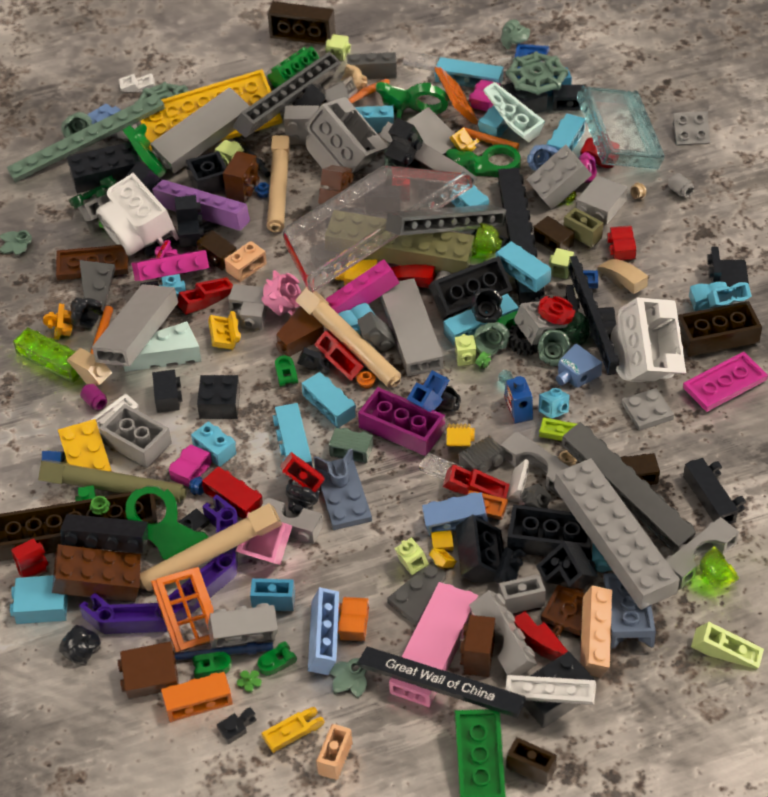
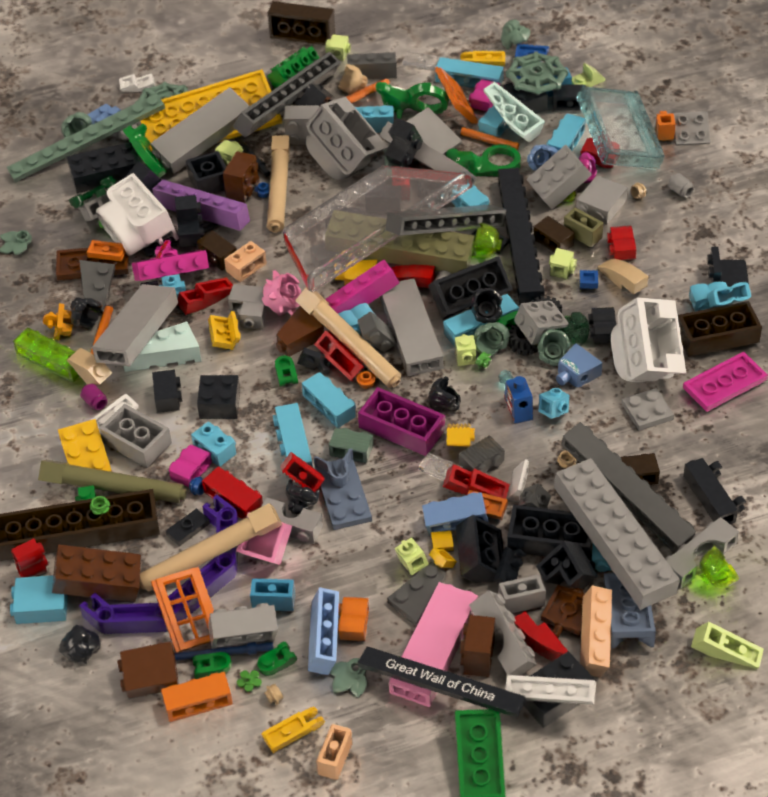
(53, 455): blue slope -> none
(104, 533): black brick -> none
(106, 250): none -> orange plate
(168, 534): green animal -> none
(235, 727): black plate -> none
(273, 694): none -> tan plate
(337, 178): reddish brown piece -> none
(341, 89): light grey brick -> none
(429, 395): blue brick -> none
(463, 141): yellow bracket -> none
(485, 57): none -> yellow hinge
(519, 448): light grey arch -> none
(524, 266): medium azure brick -> none
(531, 761): dark brown brick -> none
(554, 428): lime plate -> none
(556, 310): red tile -> none
(570, 297): black plate -> none
(589, 77): none -> yellowish green slope
(595, 320): black plate -> none
(665, 126): none -> orange brick

